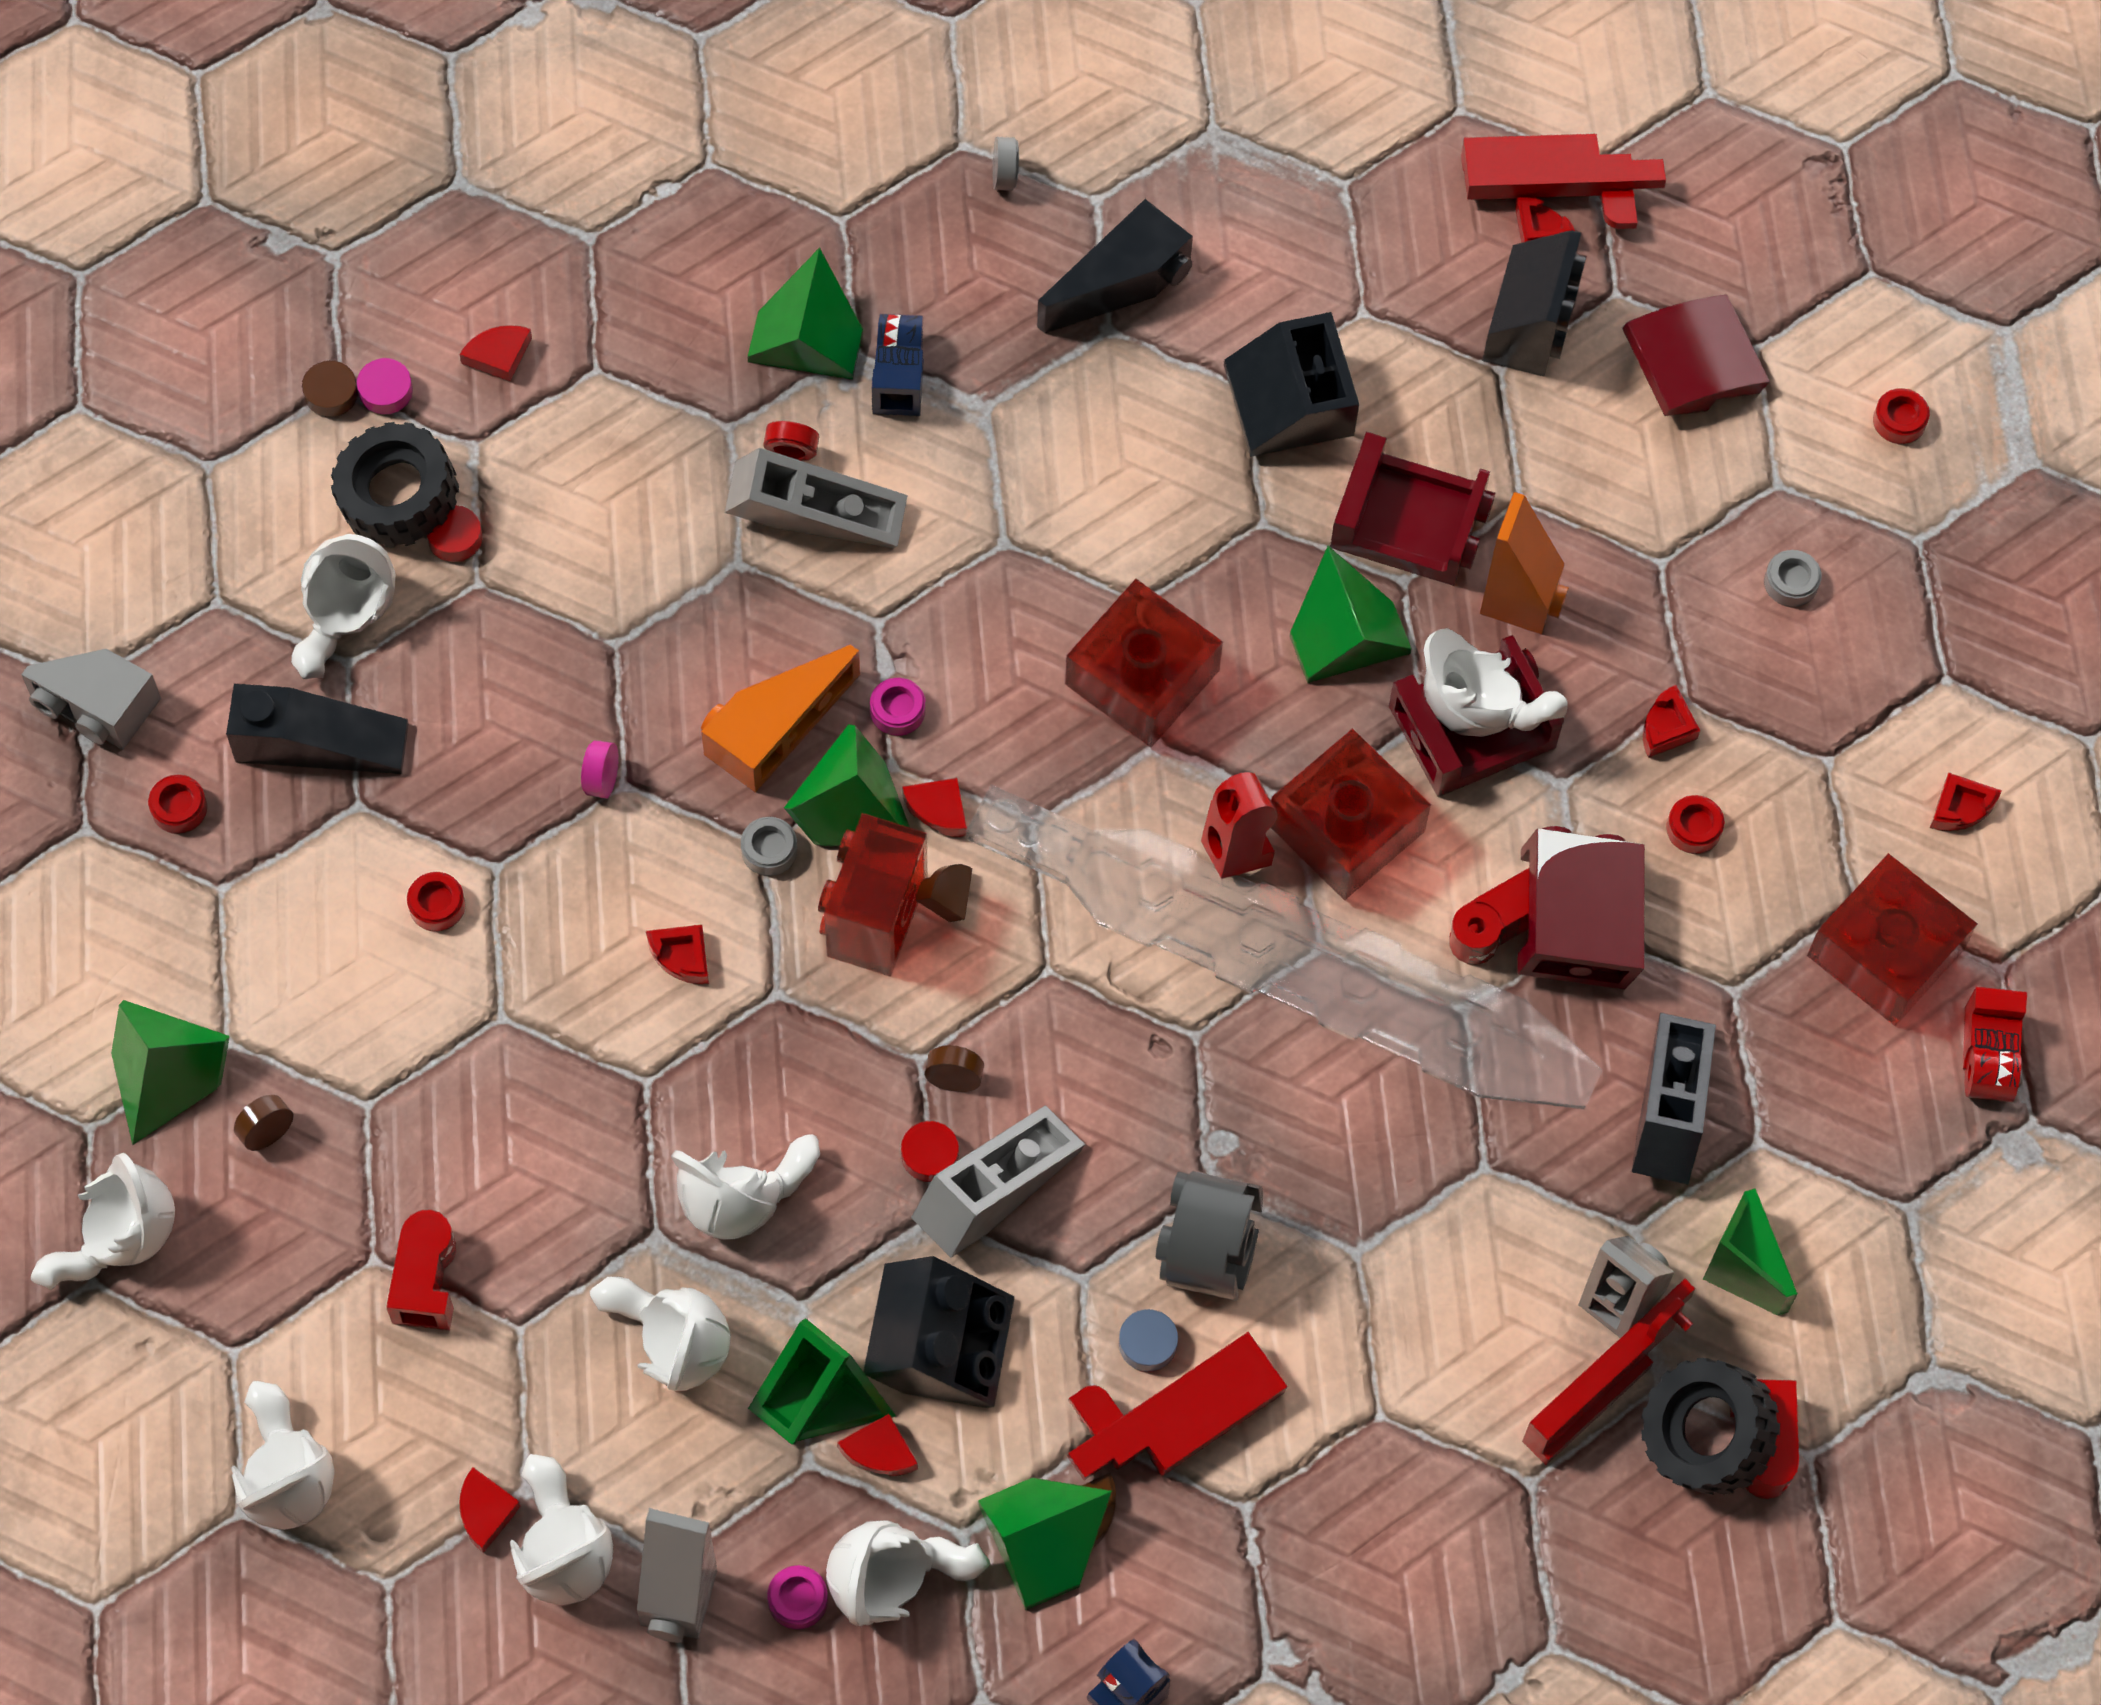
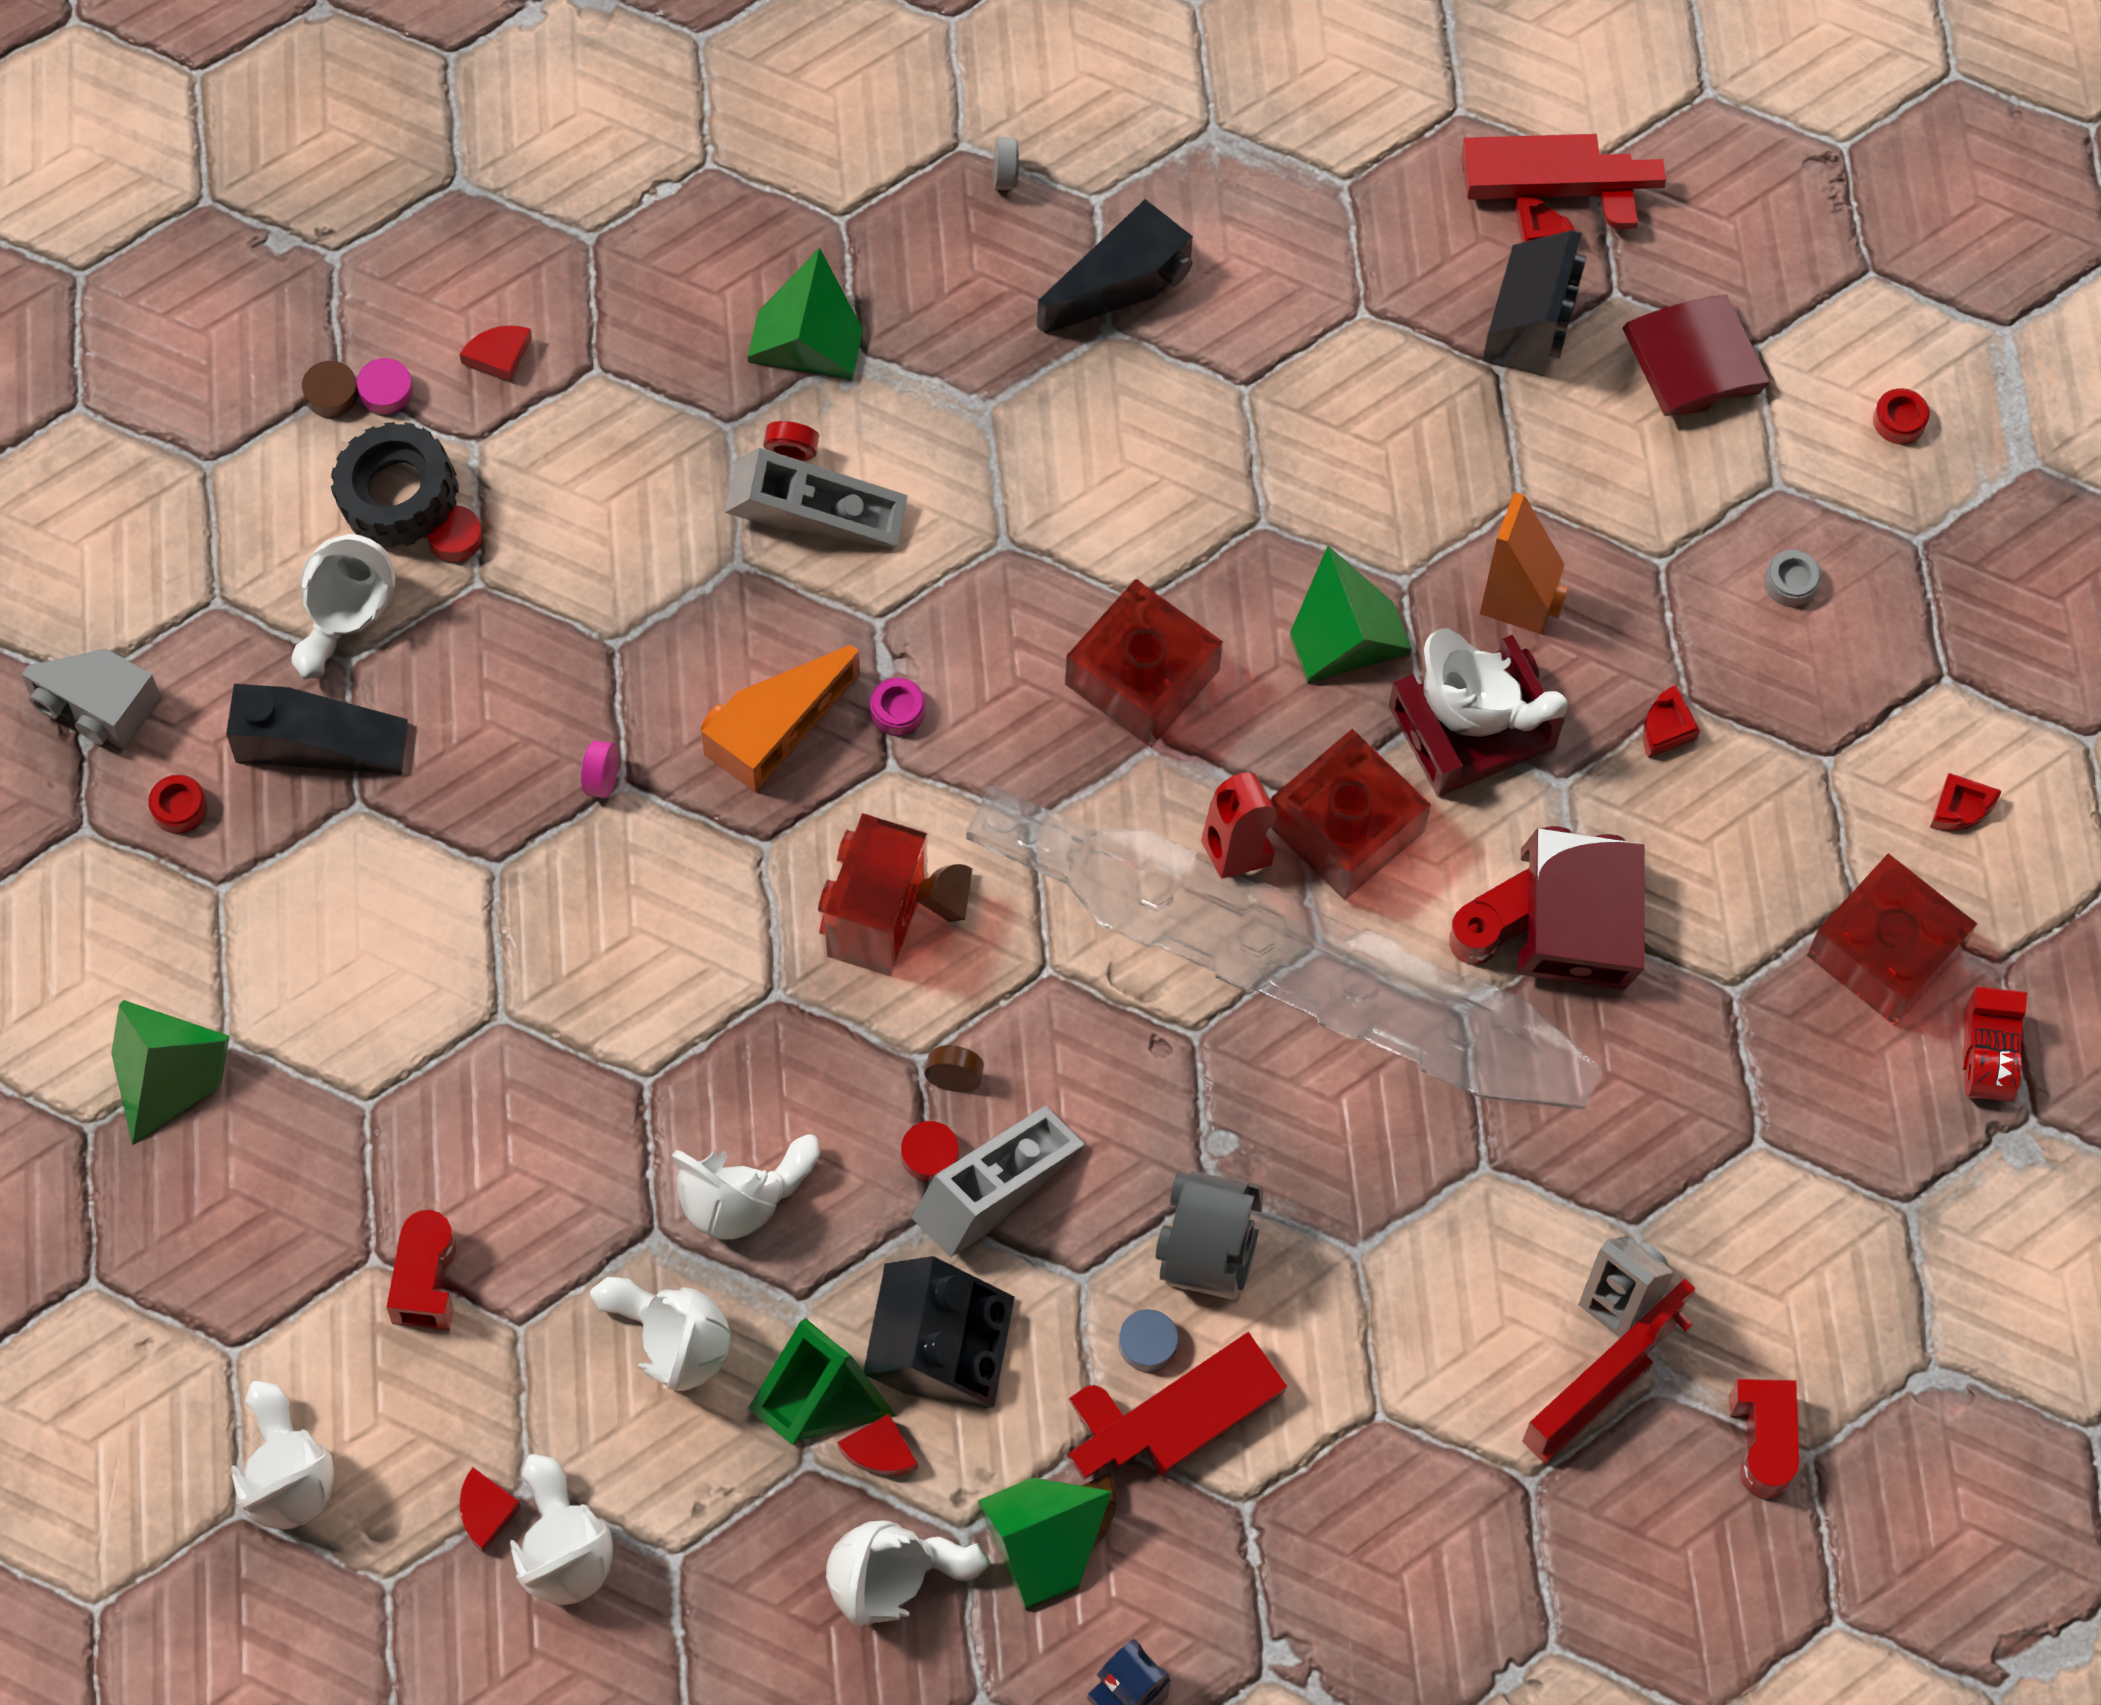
(122, 1226): white piece -> none
(263, 1122): reddish brown tile -> none
(436, 901): red tile -> none
(675, 1575): light grey slope -> none
(680, 952): red tile -> none
(769, 846): light grey tile -> none
(797, 1597): dark pink tile -> none
(842, 787): green slope -> none
(898, 365): dark blue leg -> none
(937, 806): red tile -> none
(1293, 386): black slope -> none
(1410, 514): dark red panel -> none
(1674, 1099): black slope -> none
(1695, 824): red tile -> none
(1751, 1260): green slope -> none
(1753, 1435): black tyre -> none

